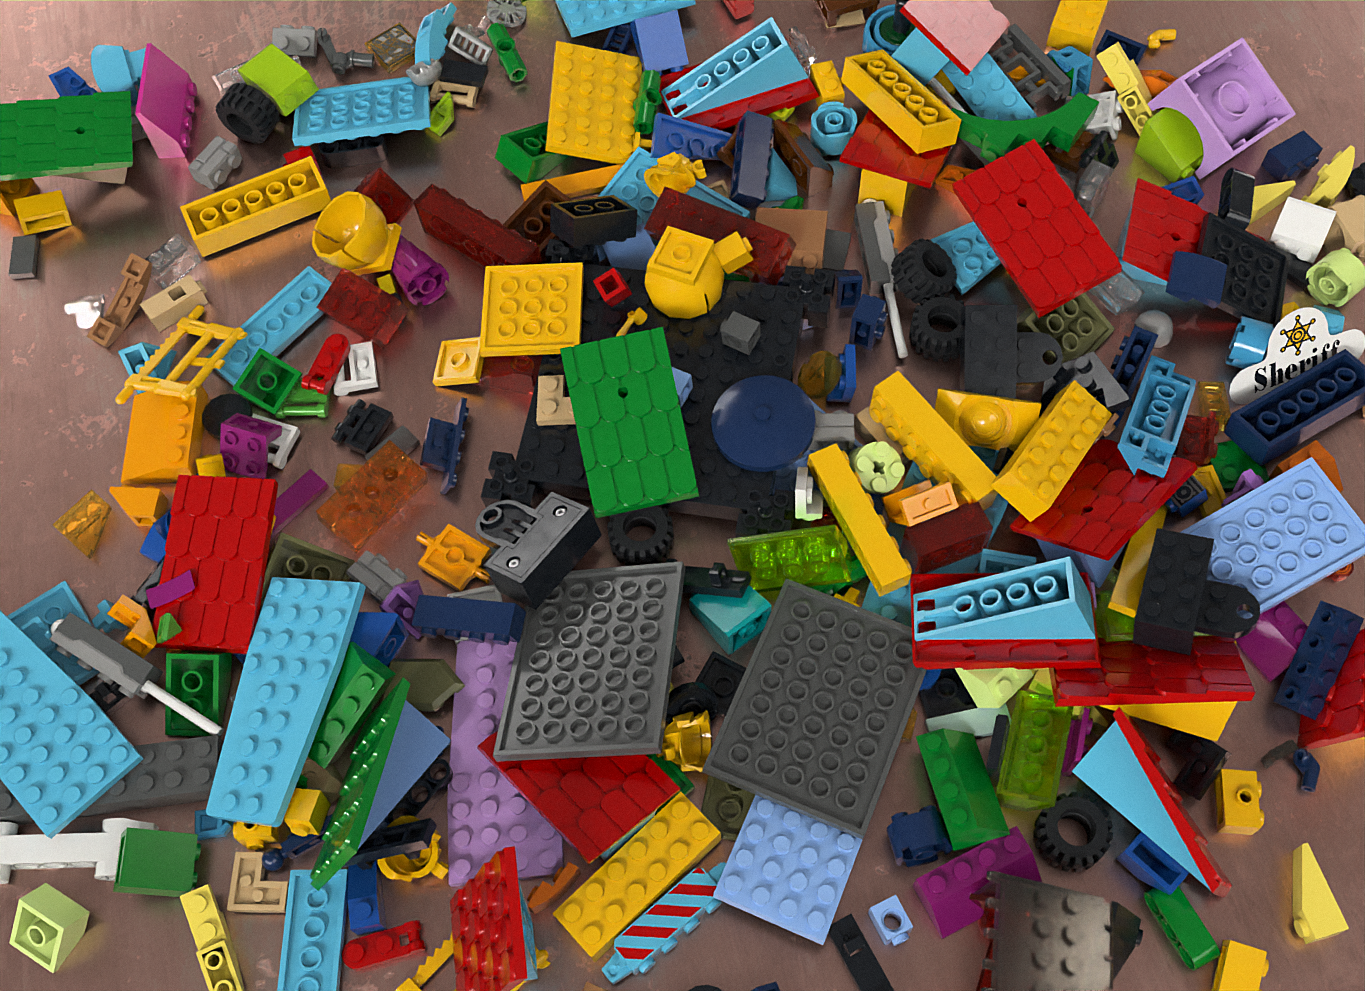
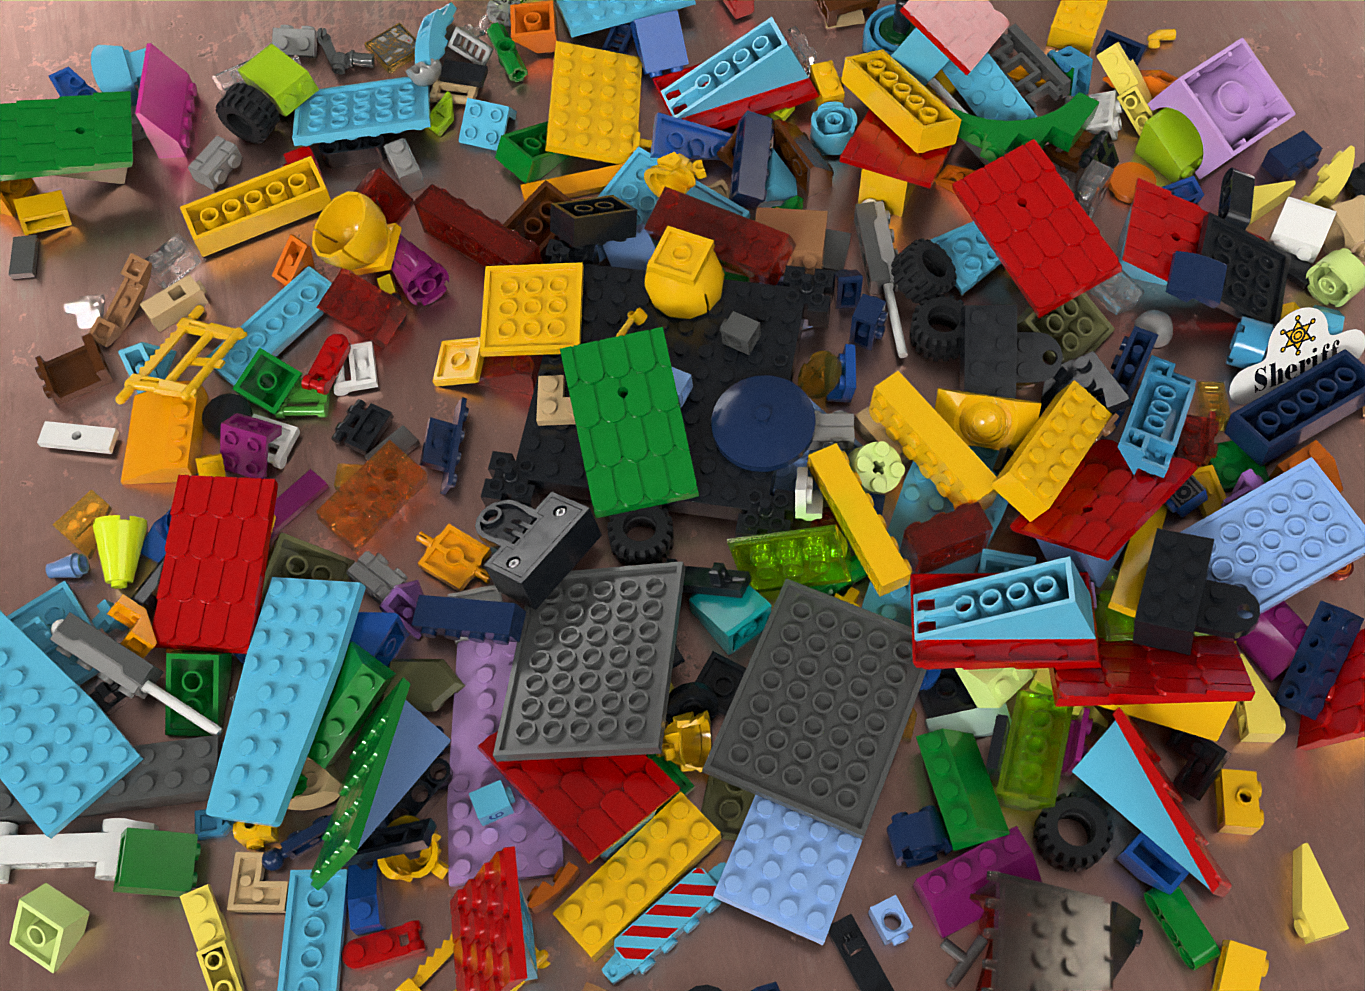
(71, 566): none -> medium blue cone
(74, 372): none -> reddish brown panel
(78, 437): none -> white tile
(119, 547): none -> neon yellow cone
(141, 504): light orange slope -> none
(167, 628): bright green slope -> none
(170, 590): magenta sticker -> none
(292, 260): none -> orange slope
(307, 812): yellow brick -> none
(404, 166): none -> light grey brick
(484, 123): none -> medium azure bracket
(492, 802): none -> medium azure brick
(534, 25): none -> orange slope
(612, 287): red brick -> none
(647, 101): green piece -> none
(733, 252): yellow brick -> none
(919, 502): light orange panel -> none
(964, 958): none -> dark grey piece
(1125, 178): none -> orange tile
(1261, 717): none -> light yellow slope
(1279, 753): clear smoke tile -> none
(1309, 768): dark blue arm -> none

